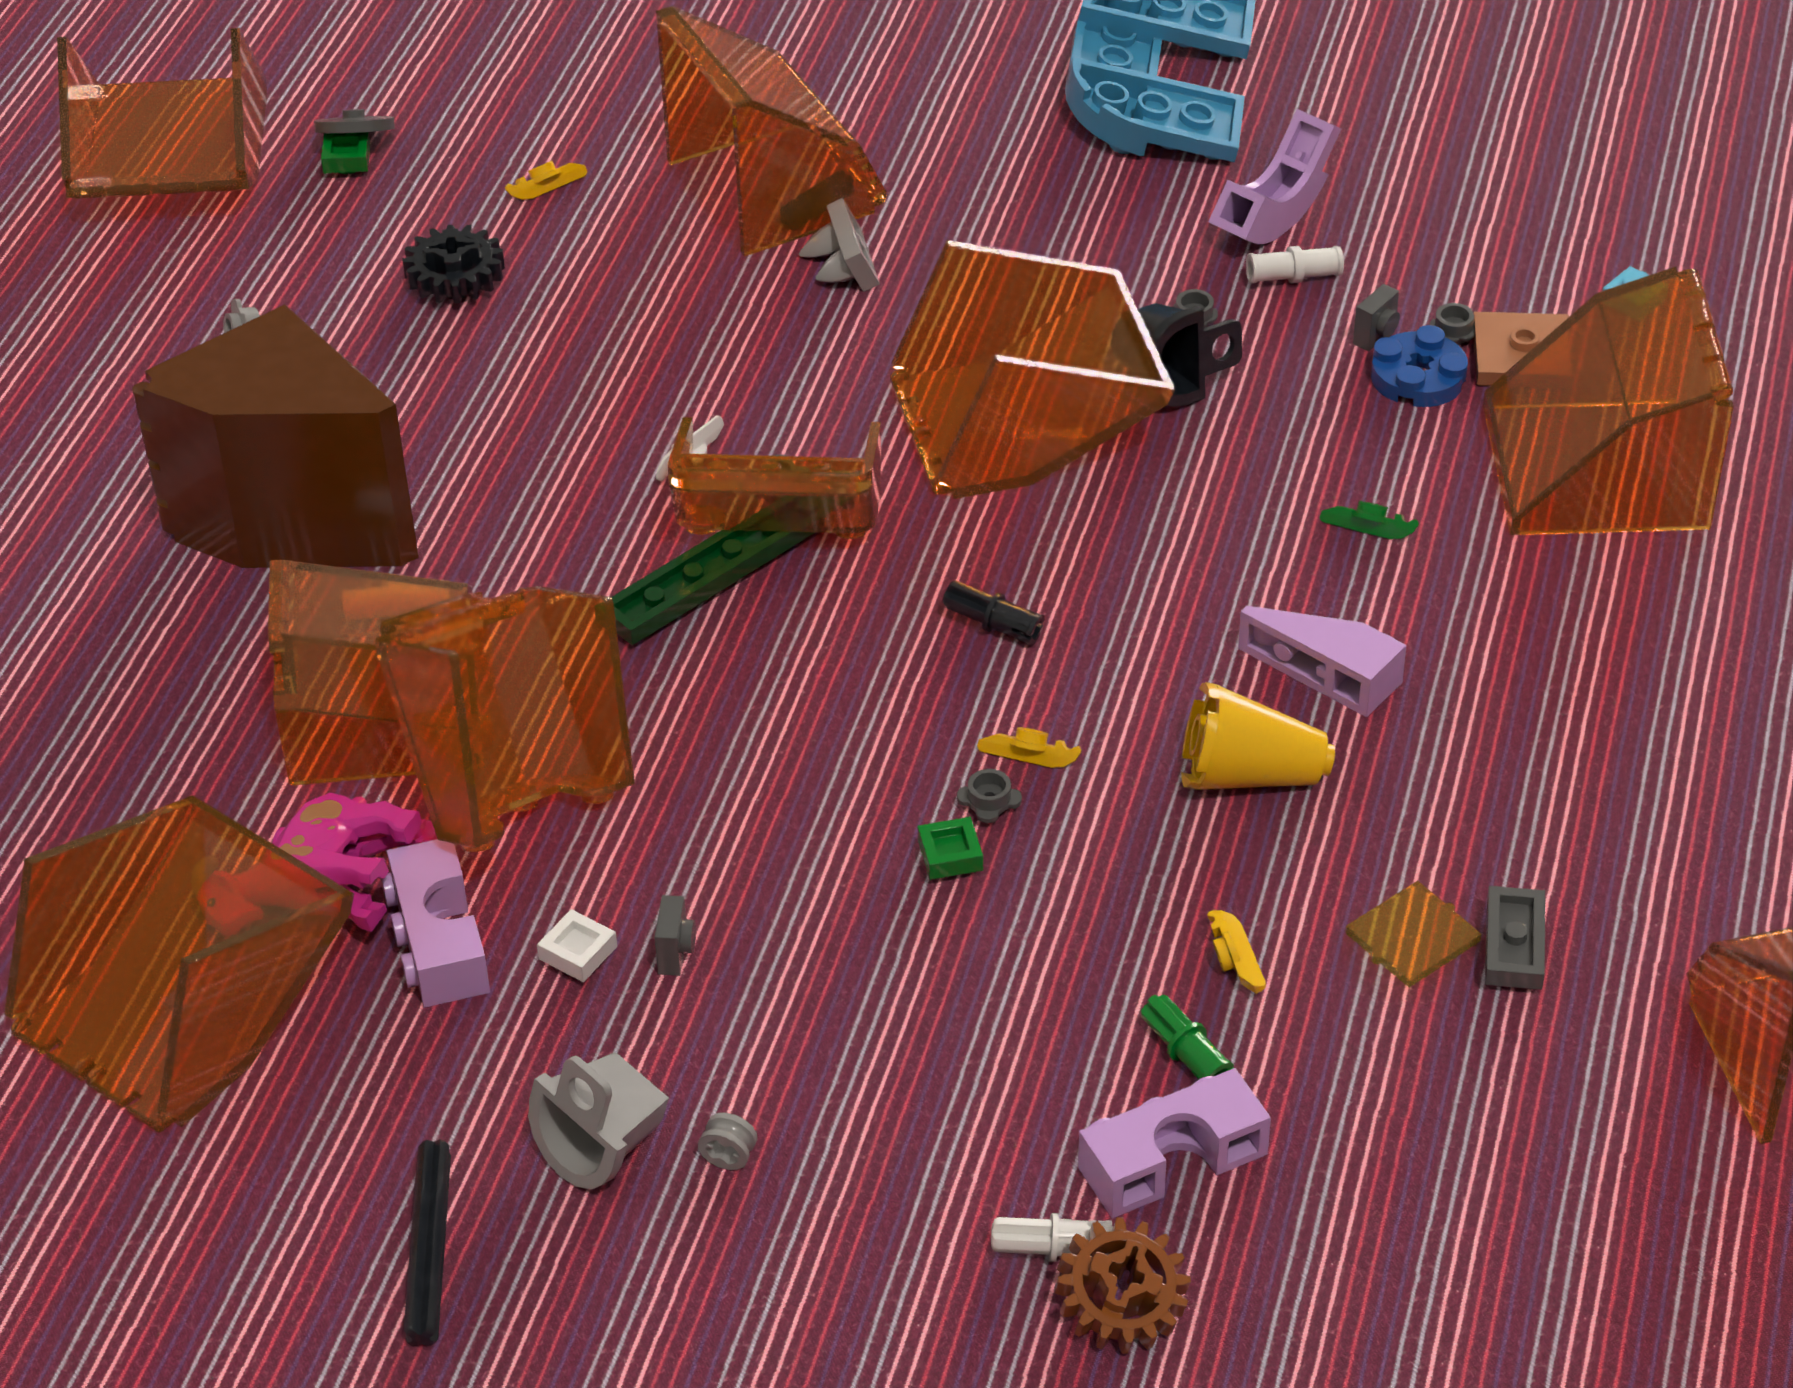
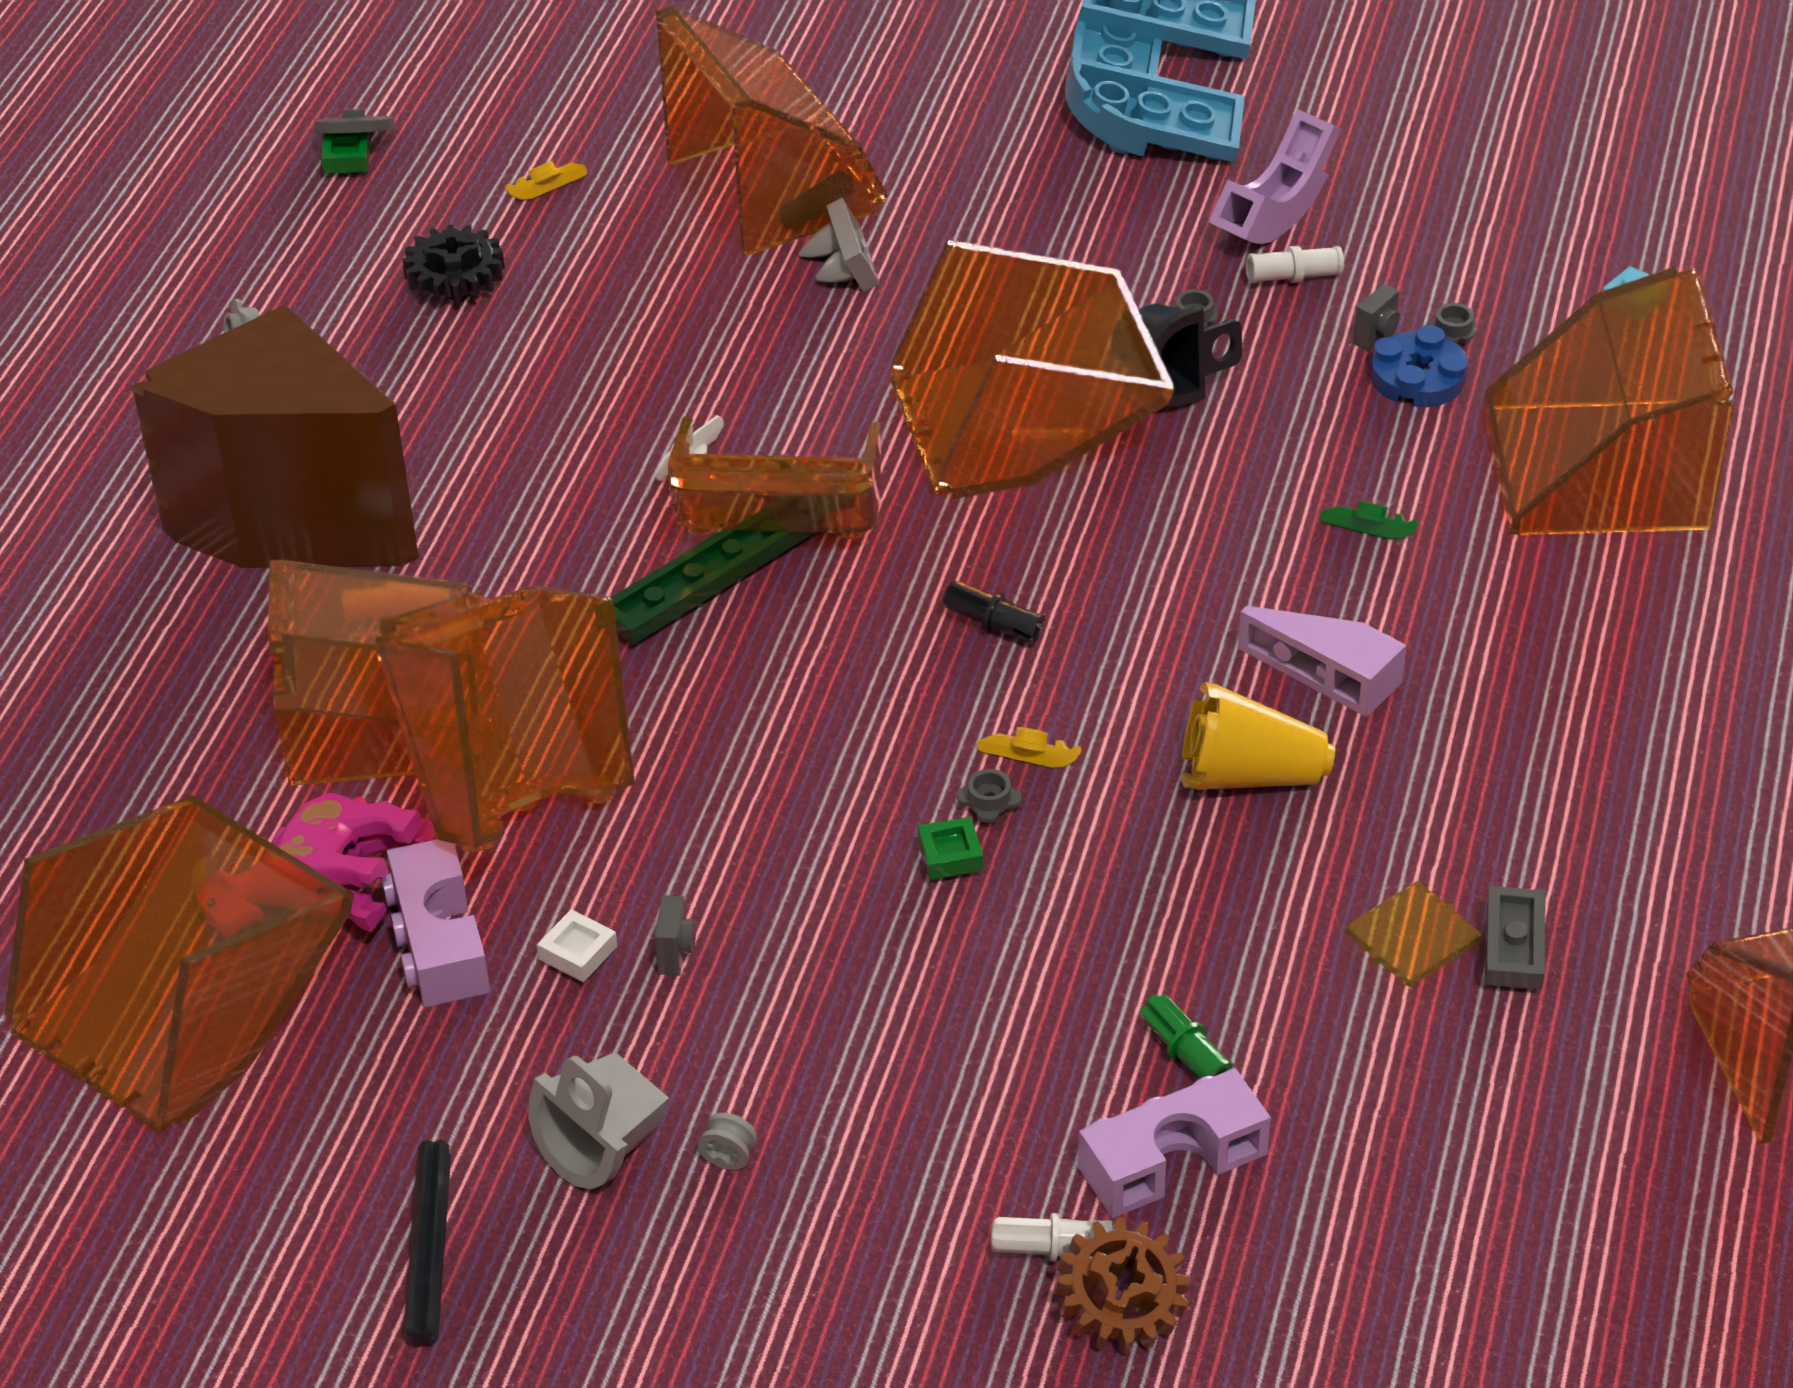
(160, 132): clear orange windscreen -> none
(1235, 950): yellow piece -> none
(1506, 338): nougat plate -> none

